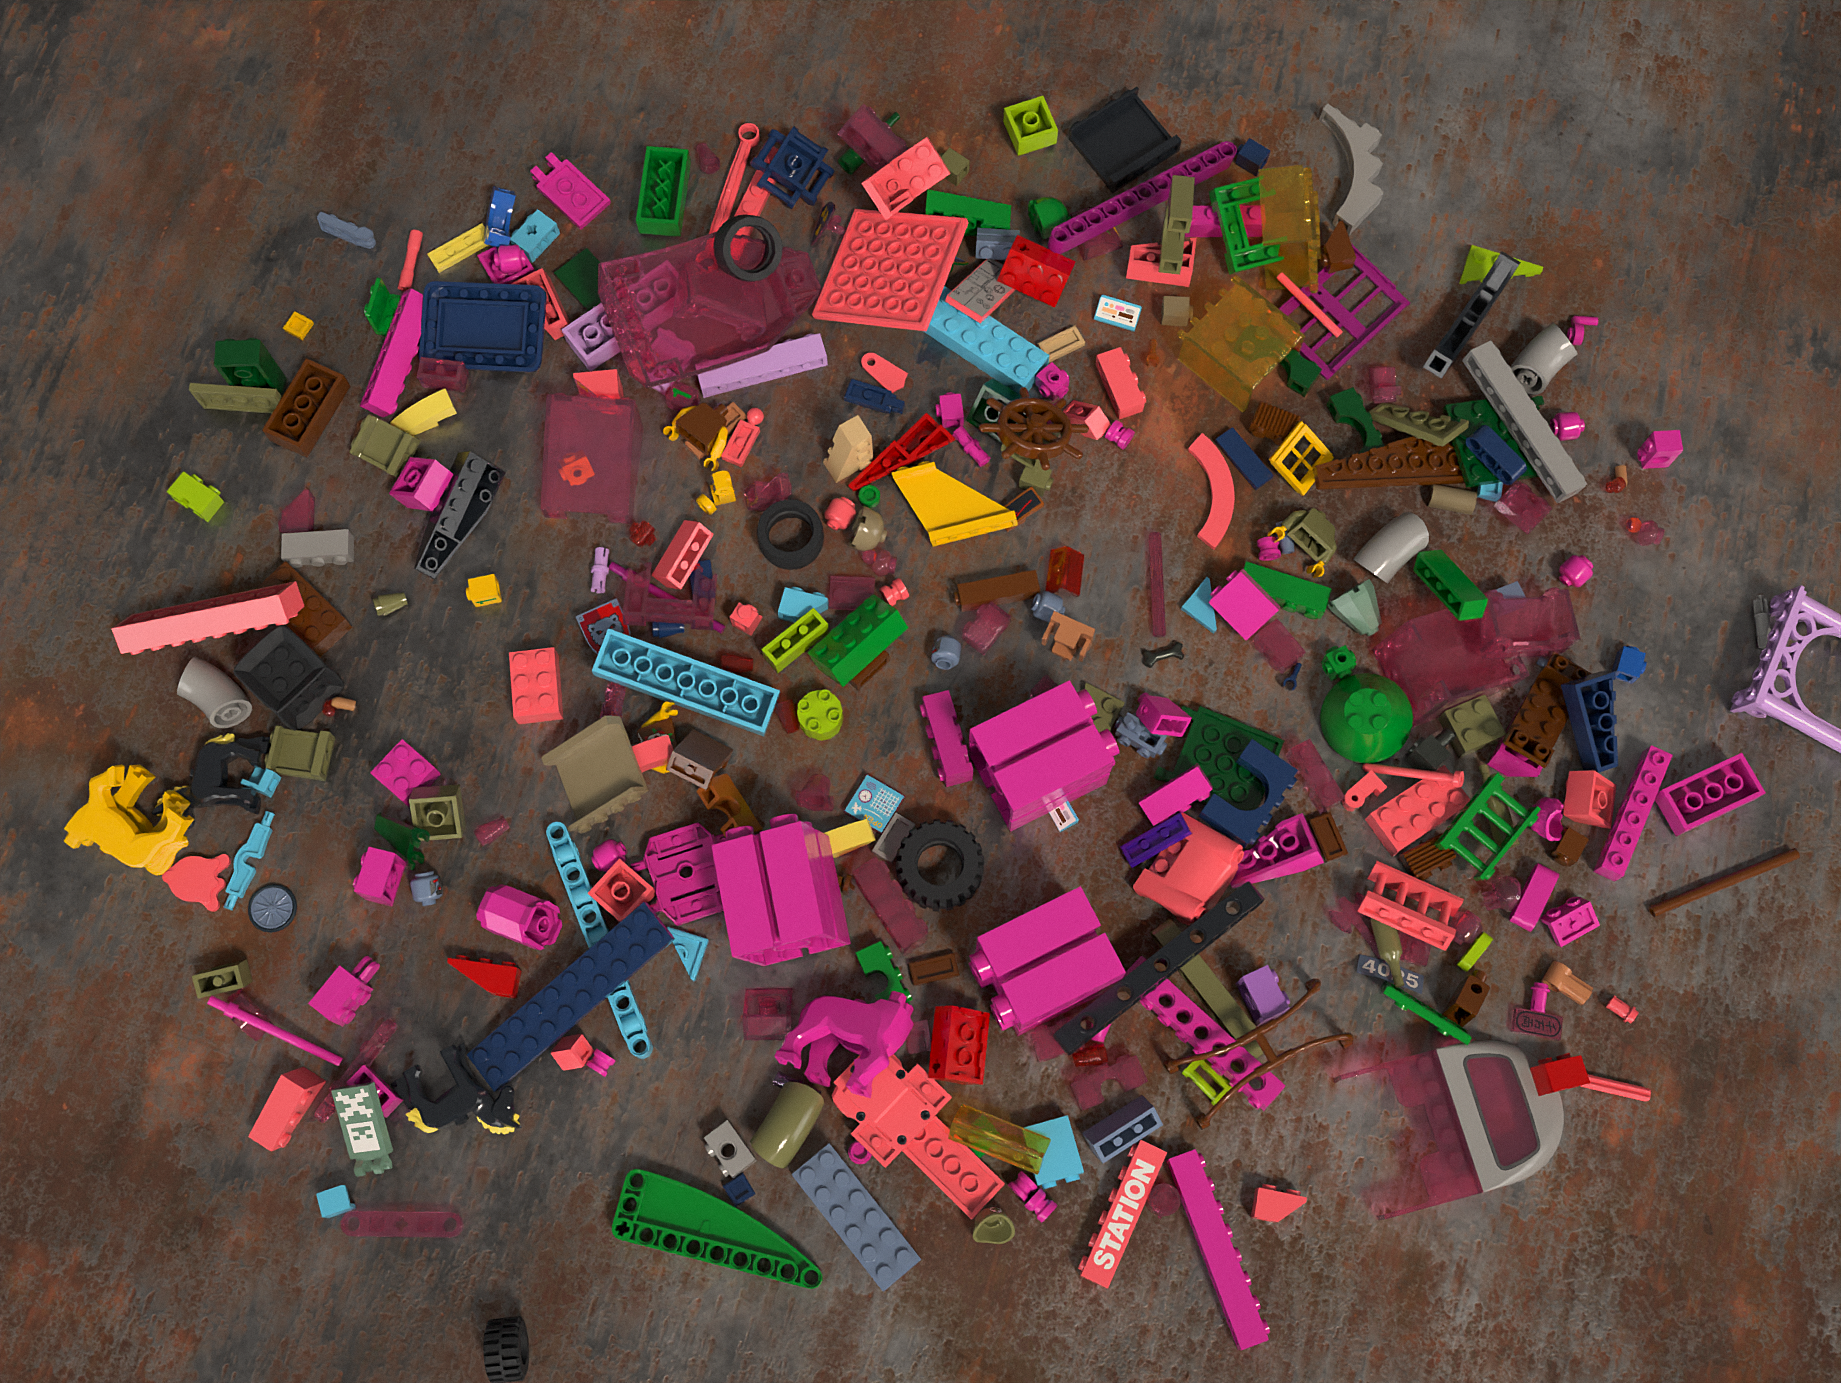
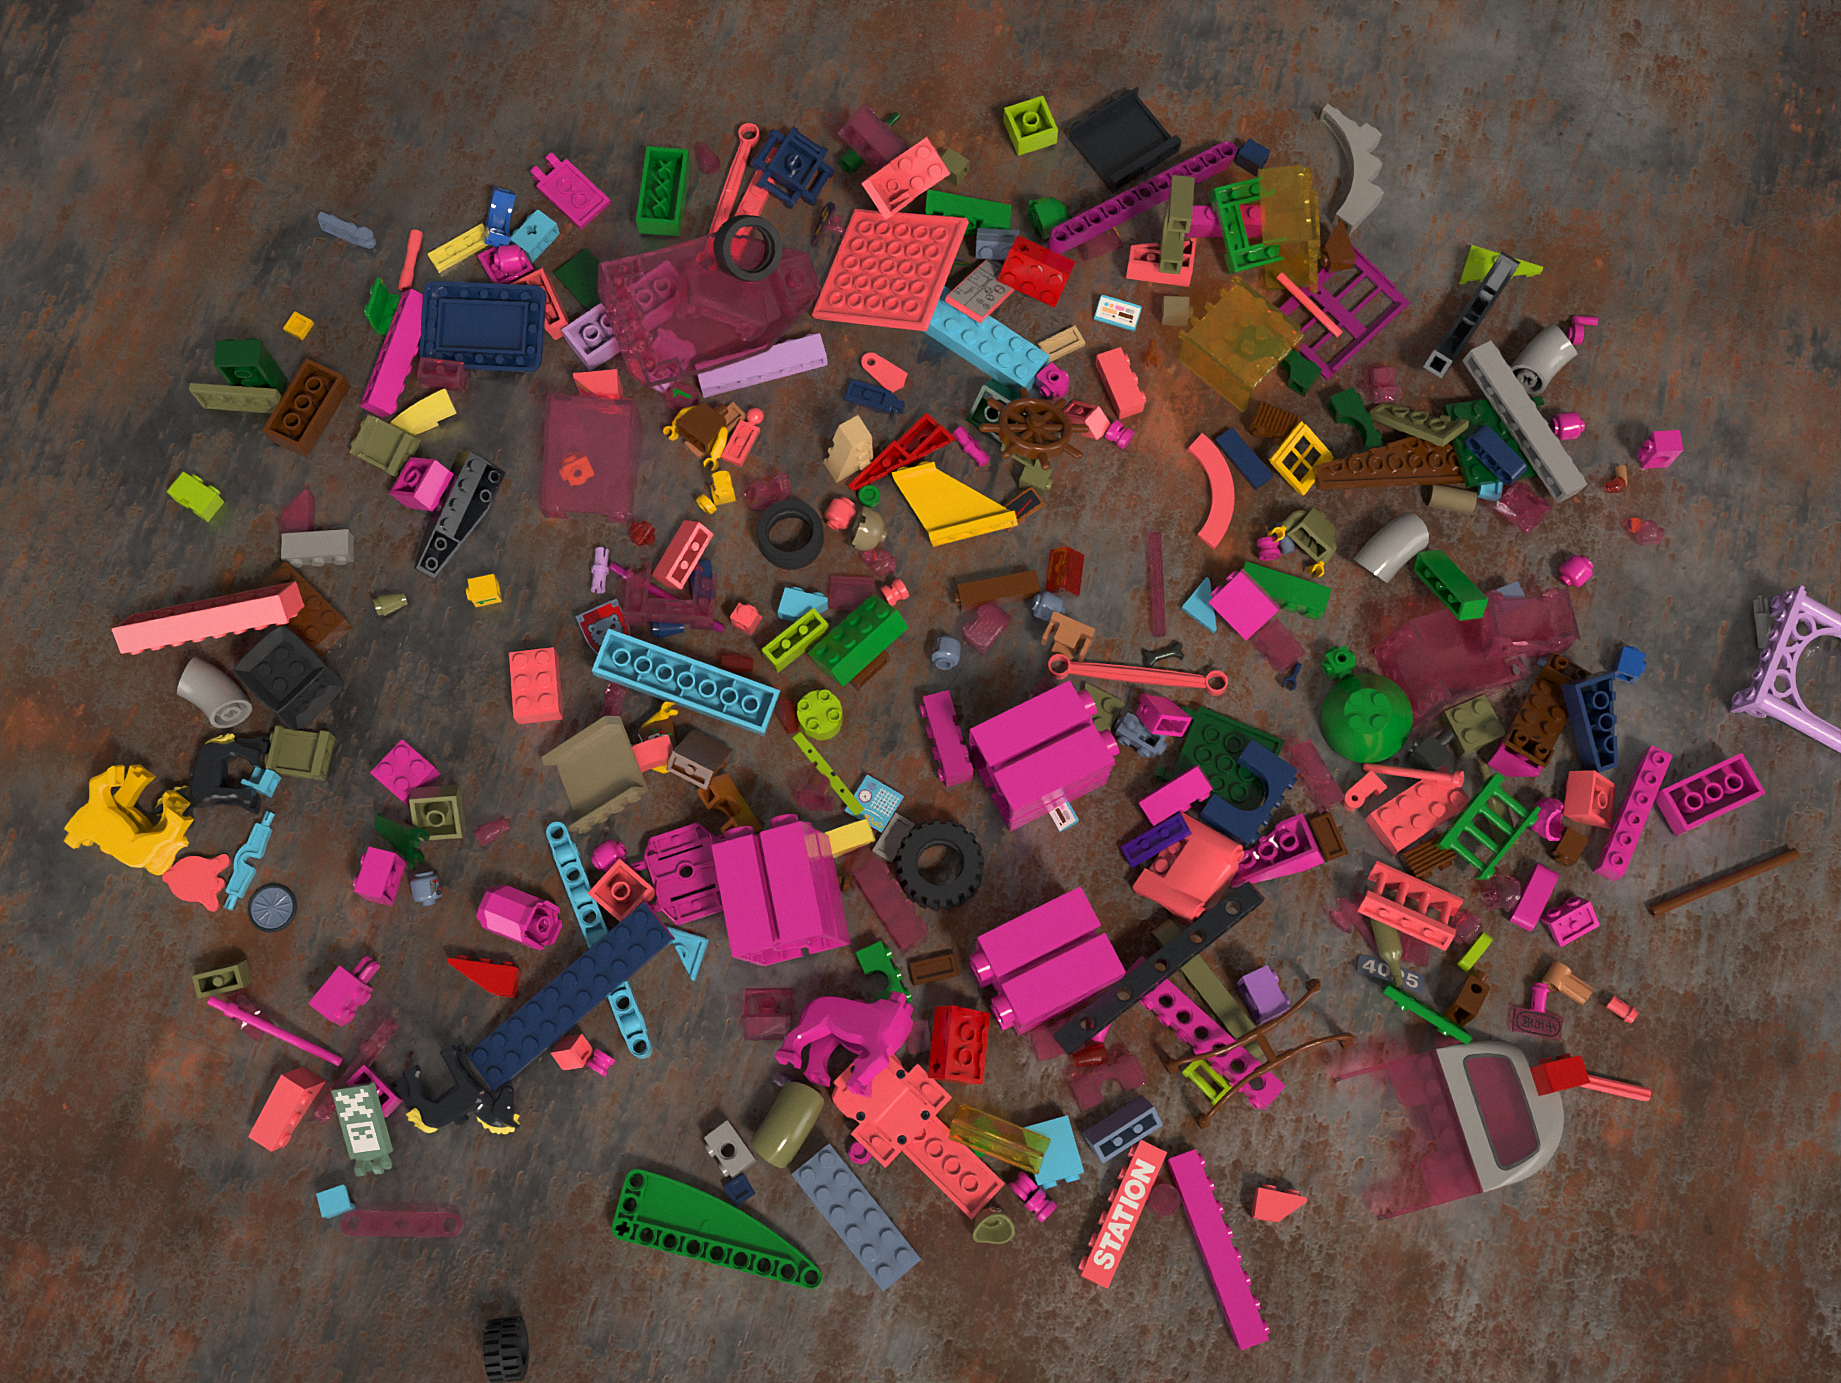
(337, 703): medium nougat arm -> none
(825, 769): none -> lime piece
(950, 410): dark pink brick -> none
(1137, 675): none -> coral piece
(1358, 608): sand green cone -> none

